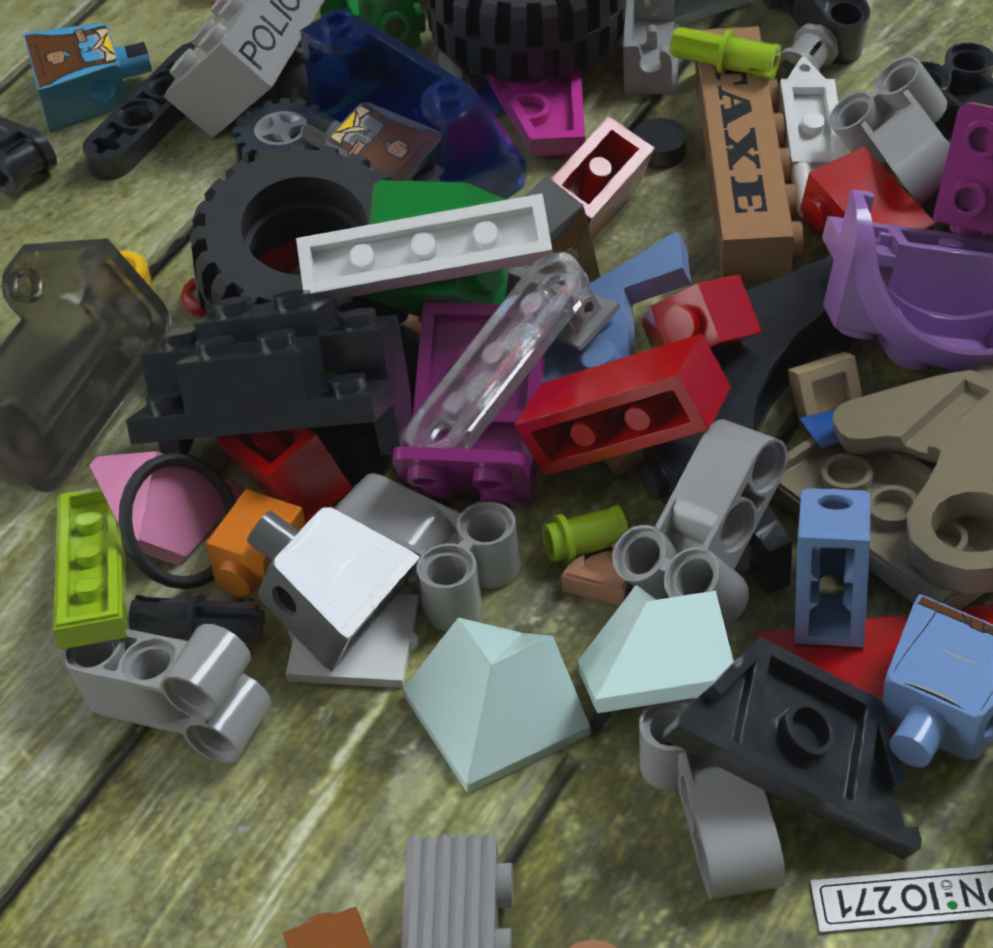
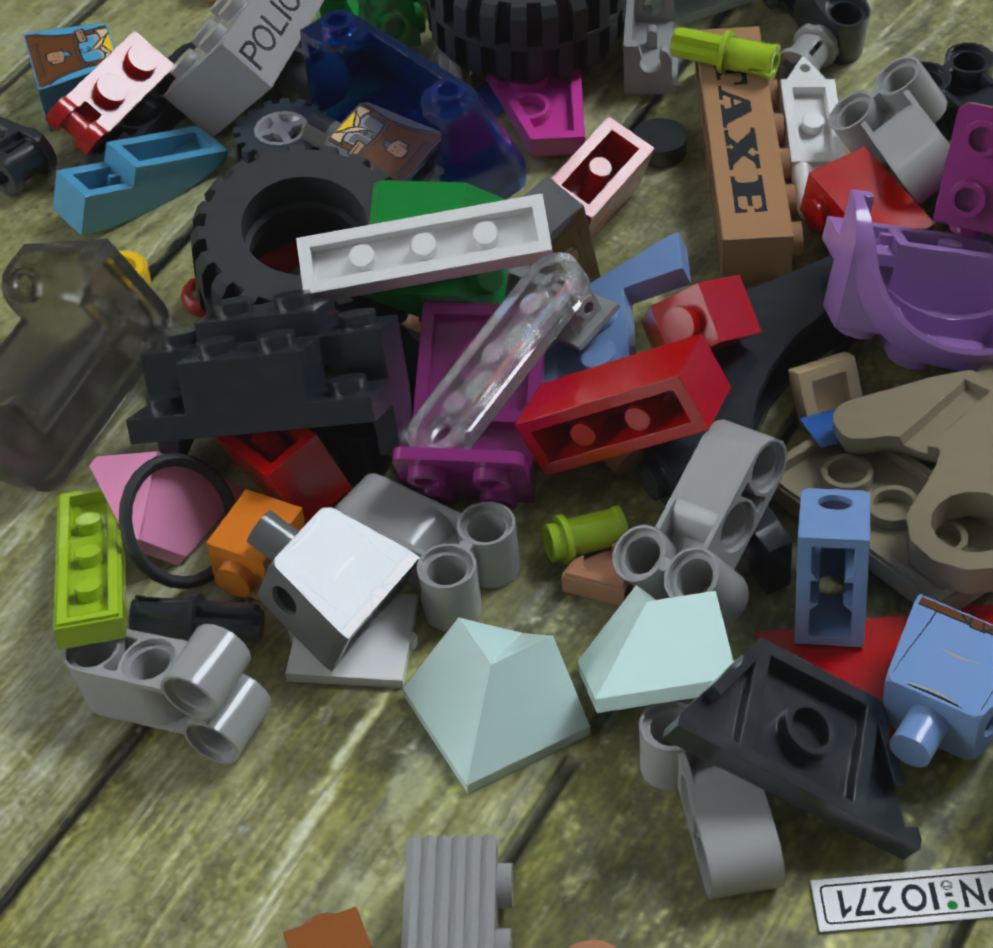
(110, 93): none -> plate
(135, 178): none -> dark azure slope

